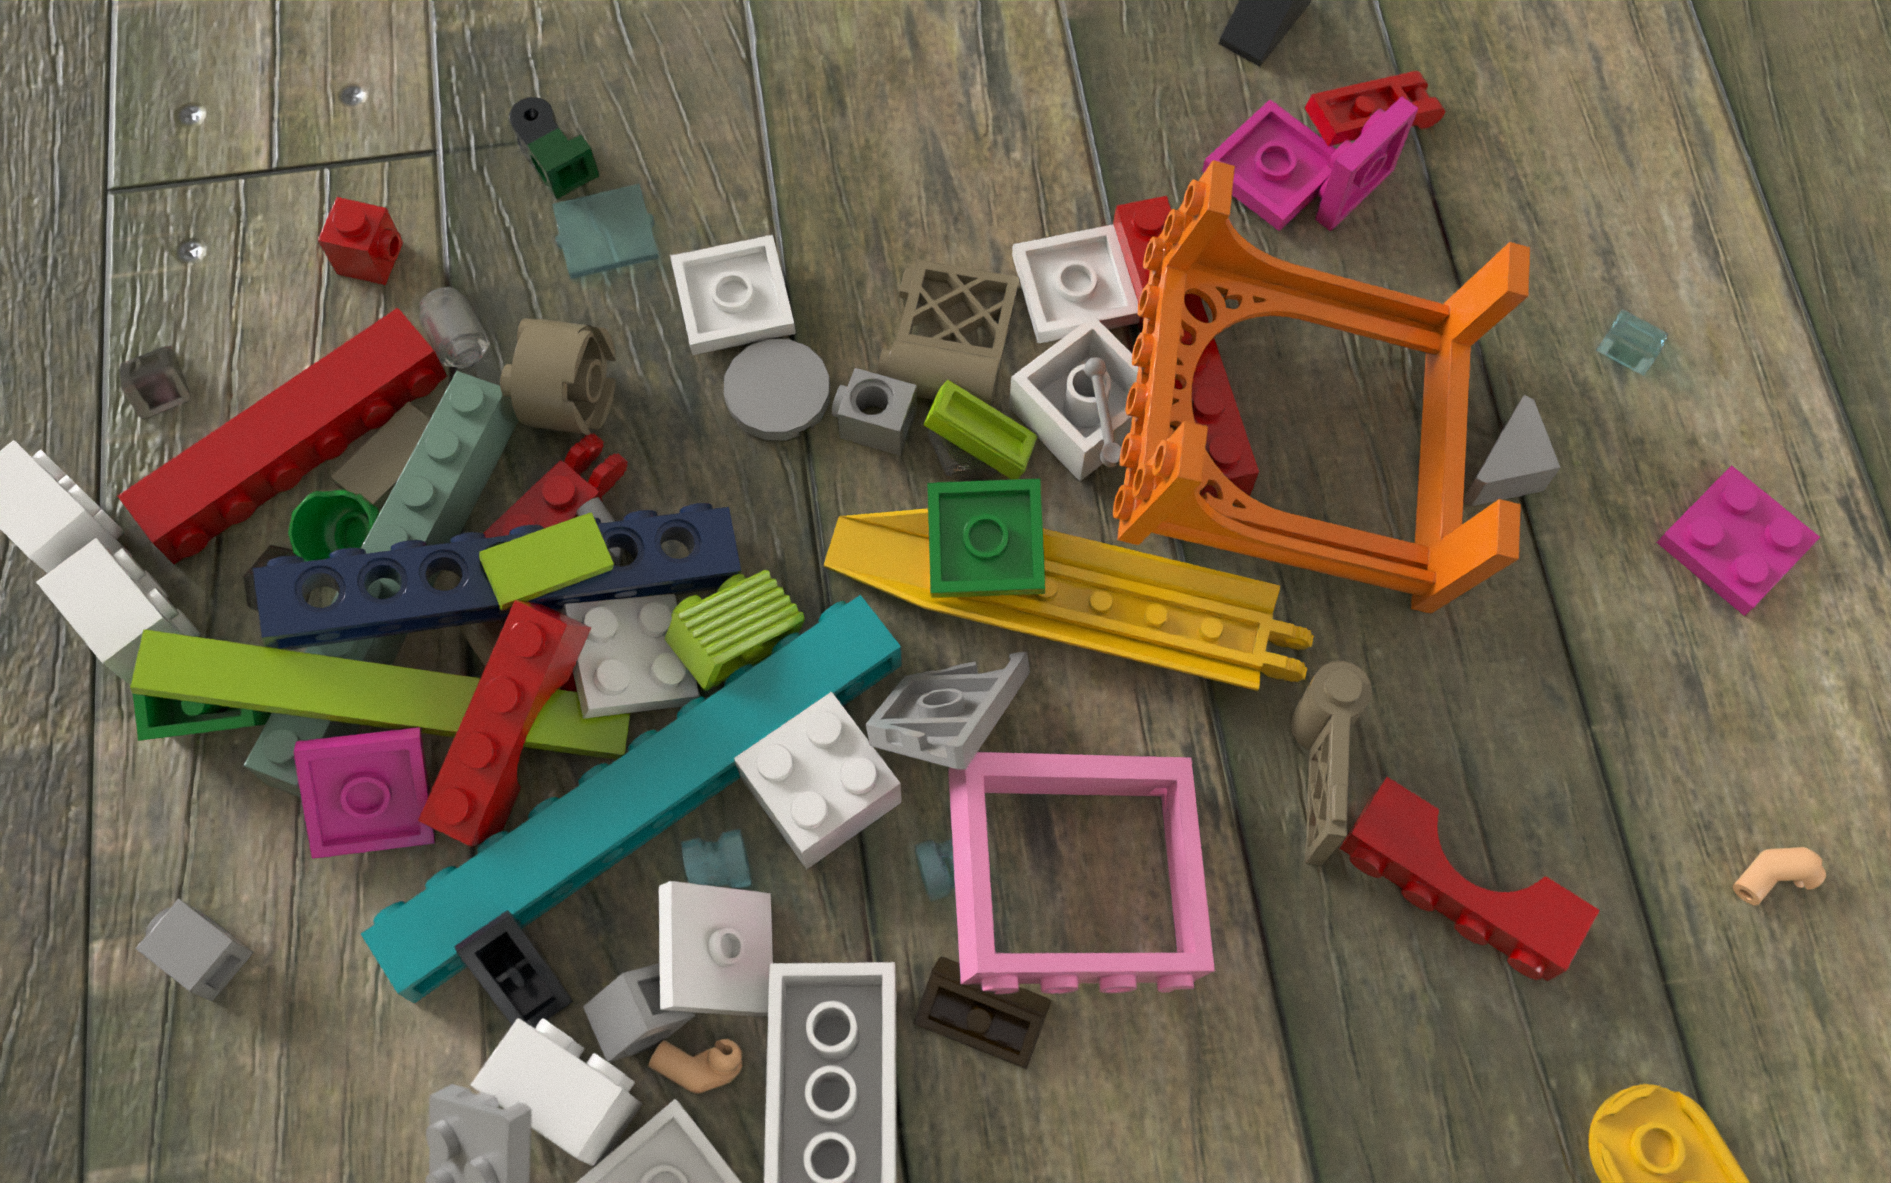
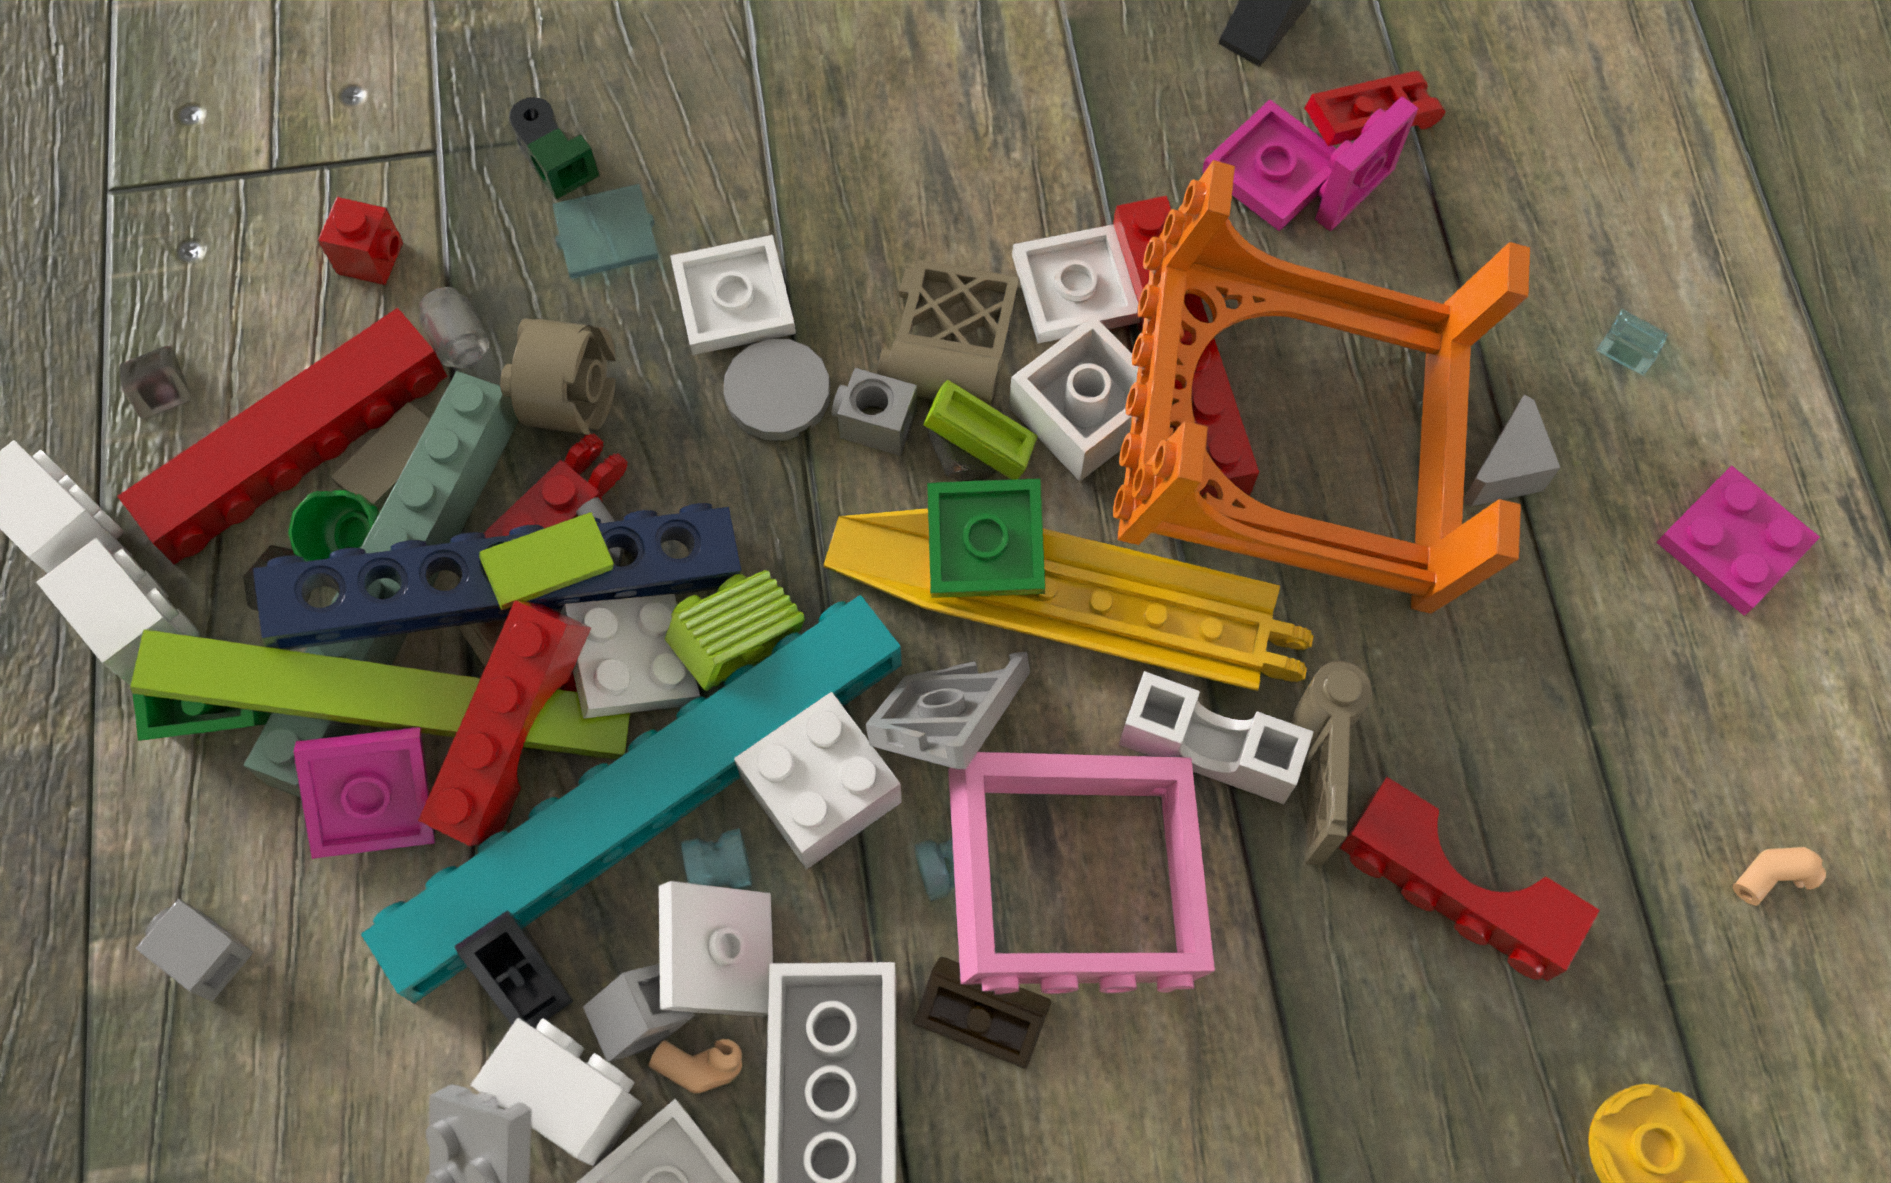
(1110, 453): light grey hinge -> none
(1250, 754): none -> white arch

